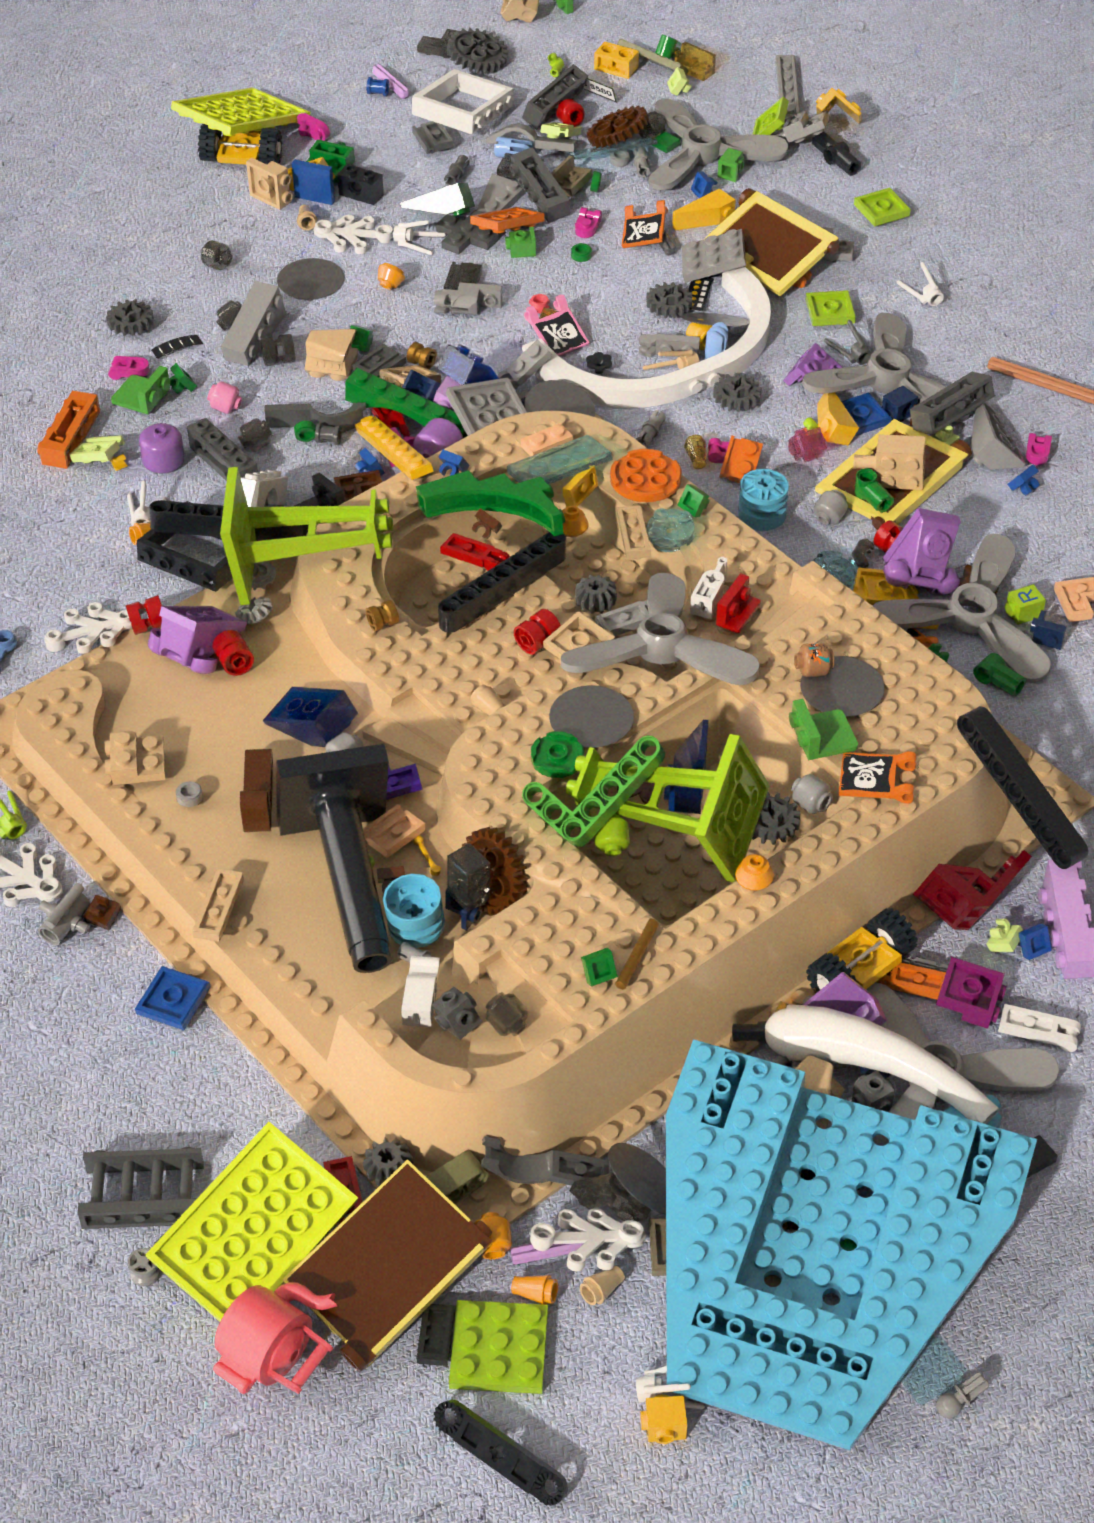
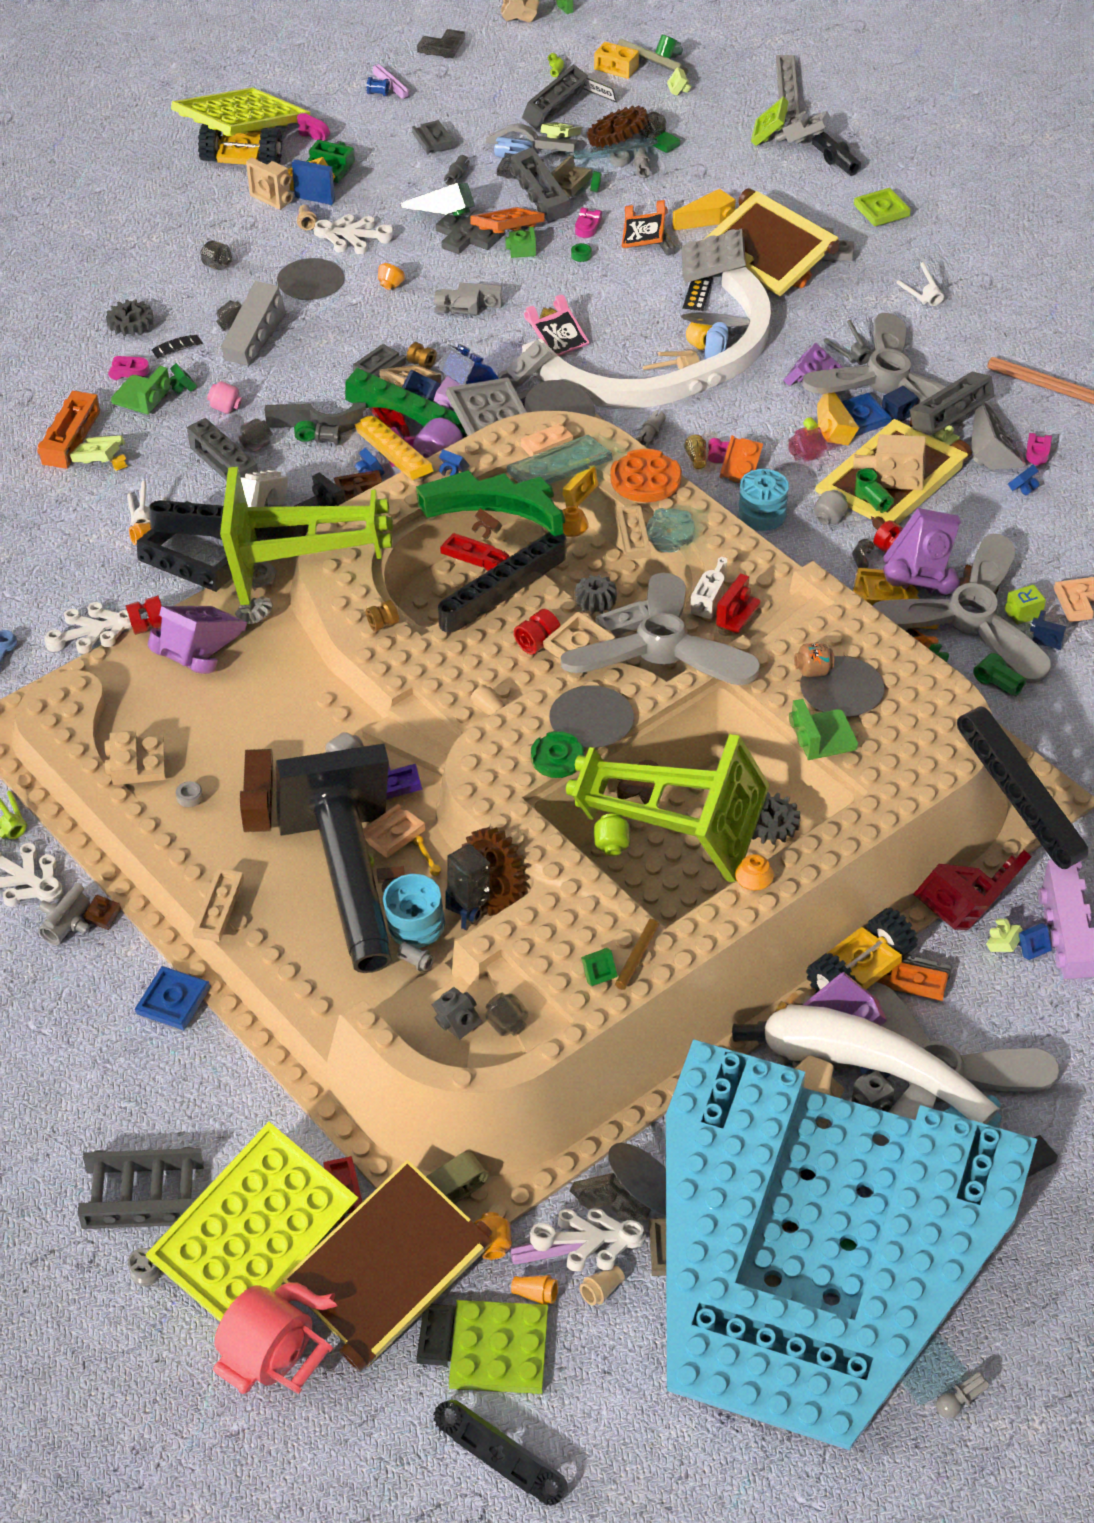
(161, 448): medium lavender head -> none
(233, 652): red wheel -> none
(270, 350): clear smoke wheel -> none
(312, 714): clear blue slope -> none
(330, 353): tan piece -> none
(360, 184): black brick -> none
(363, 338): green tile -> none
(385, 1159): dark grey gear -> none
(403, 233): white plant -> none
(420, 991): white piece -> none
(429, 106): white window -> none
(462, 273): clear smoke plate -> none
(477, 50): dark grey gear -> none
(500, 194): light grey wing -> none
(539, 301): coral plate -> none
(540, 1168): dark grey piece -> none
(570, 112): red head -> none
(598, 796): bright green beam -> none
(599, 362): black plant -> none
(650, 1386): white plant -> none
(657, 343): light grey hinge -> none
(664, 1419): yellow brick -> none
(669, 300): dark grey gear -> none
(689, 756): slope -> none
(693, 500): green tile -> none
(697, 61): clear yellow hinge -> none
(702, 184): blue tile -> none
(705, 144): light grey piece -> none
(730, 164): bright green brick -> none
(737, 392): dark grey gear -> none
(811, 793): light grey head -> none
(827, 102): yellow bracket -> none
(830, 308): lime plate -> none
(843, 569): clear light blue plate -> none
(875, 775): flag -> none
(972, 992): magenta plate -> none
(1040, 1027): white plate -> none

